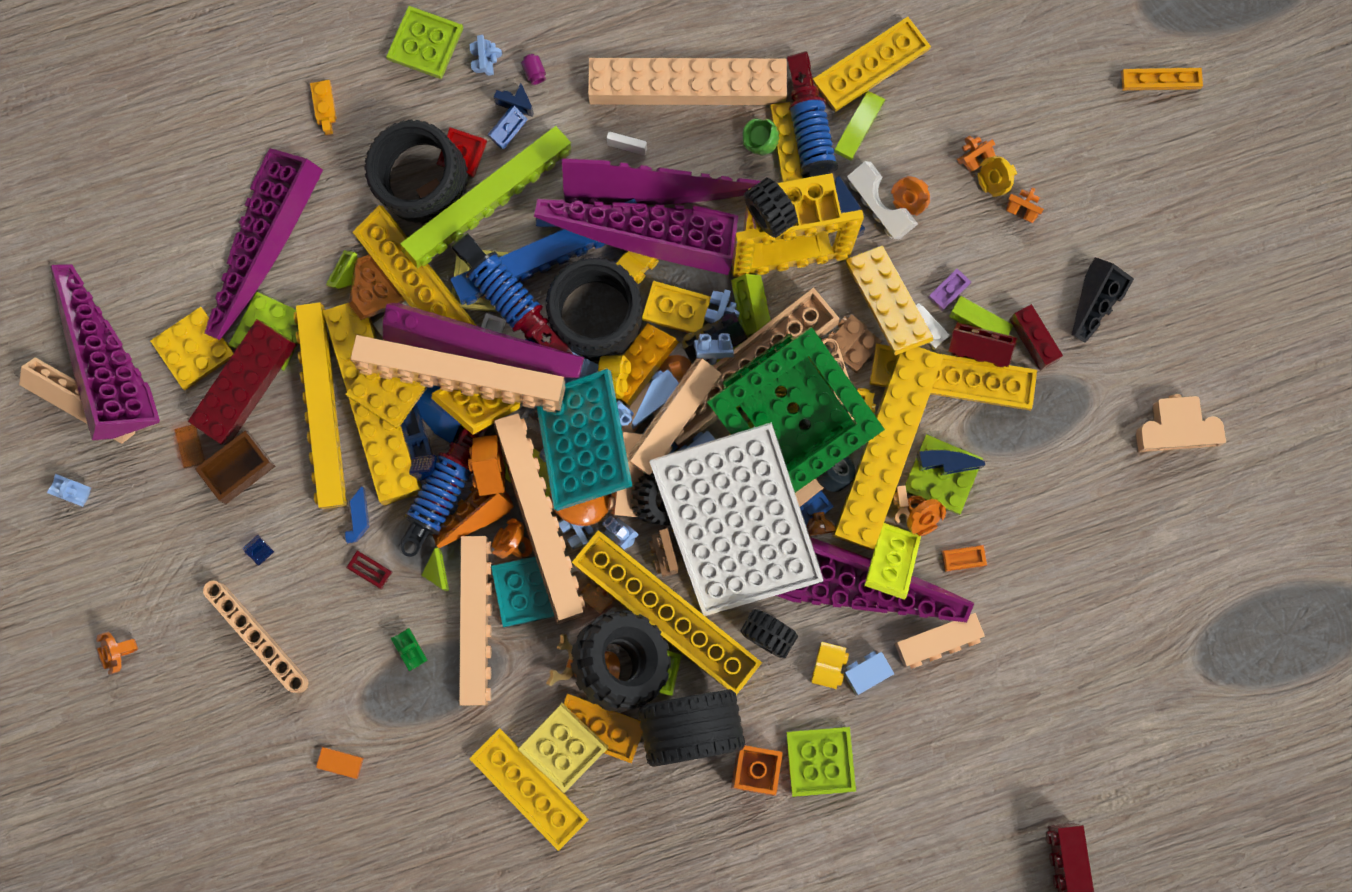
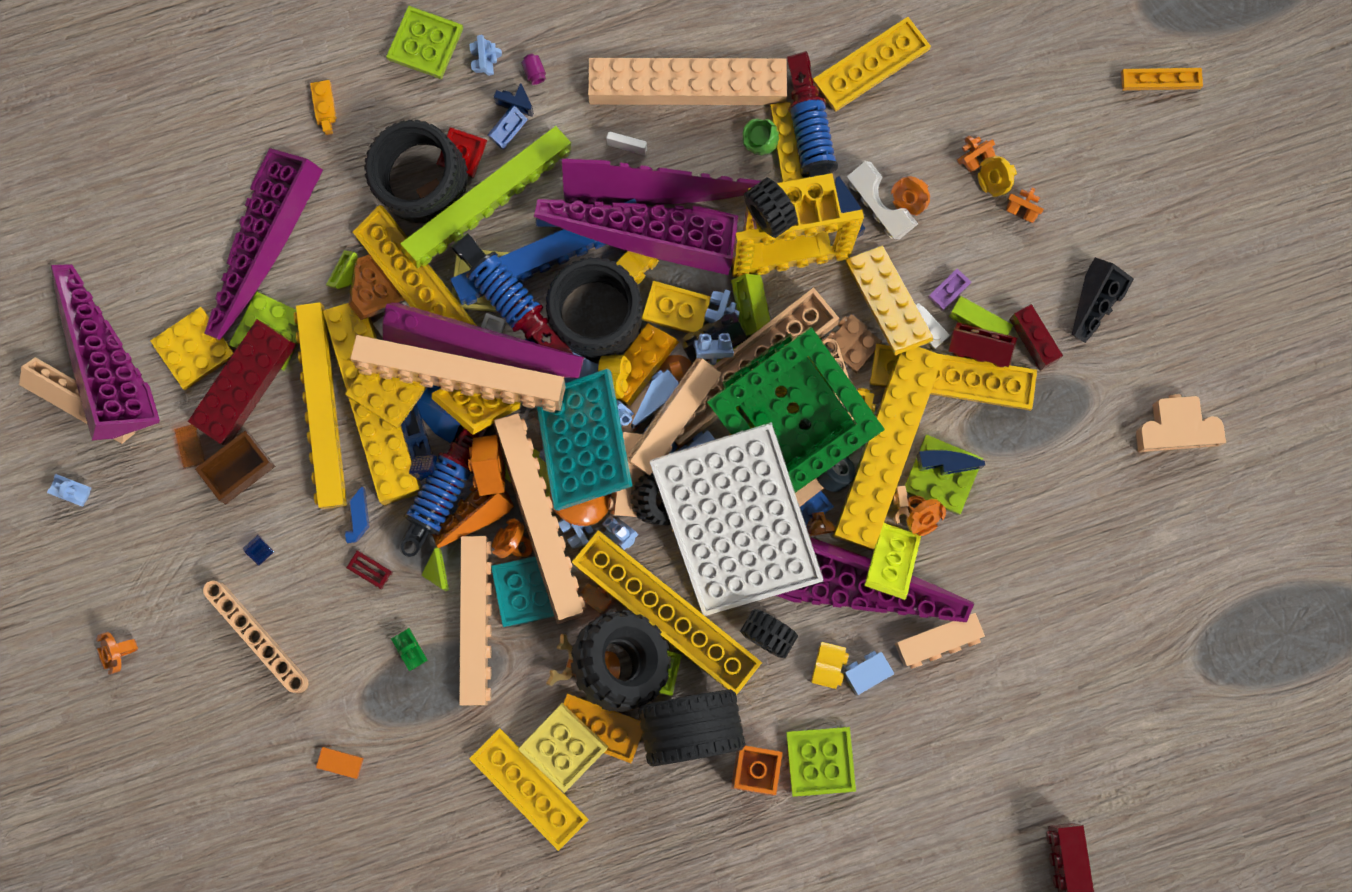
(664, 551): medium nougat plate -> none
(859, 125): lime slope -> none
(964, 558): orange tile -> none

